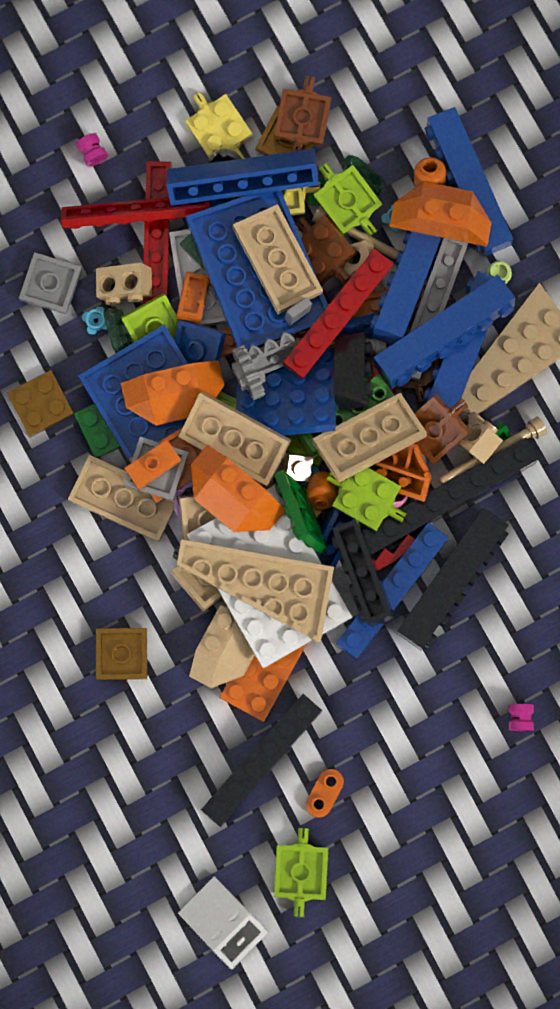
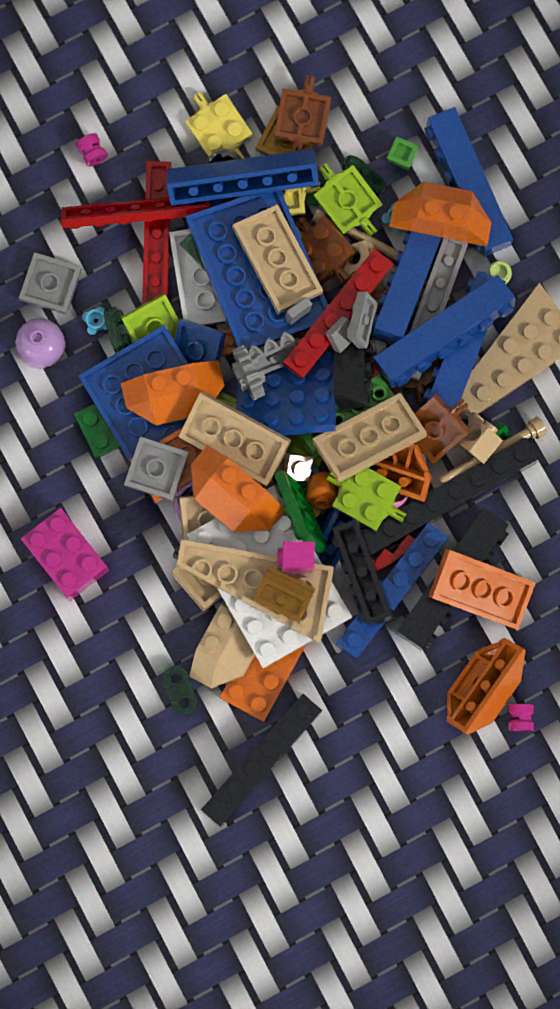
(40, 343): none -> lavender cylinder
(40, 403): pearl gold plate -> none
(65, 554): none -> dark pink brick
(103, 492): tan plate -> none
(121, 654): pearl gold plate -> none
(124, 278): tan brick -> none
(153, 464): orange plate -> none
(180, 691): none -> clear green plate
(193, 297): orange plate -> none
(223, 922): white slope -> none
(284, 594): none -> pearl gold plate
(296, 557): none -> dark pink brick
(301, 872): lime plate -> none
(323, 792): orange plate -> none
(338, 335): none -> light grey tile
(362, 319): none -> light grey plate
(402, 153): none -> bright green plate
(430, 171): orange head -> none
(481, 589): none -> orange plate
(485, 686): none -> orange wedge

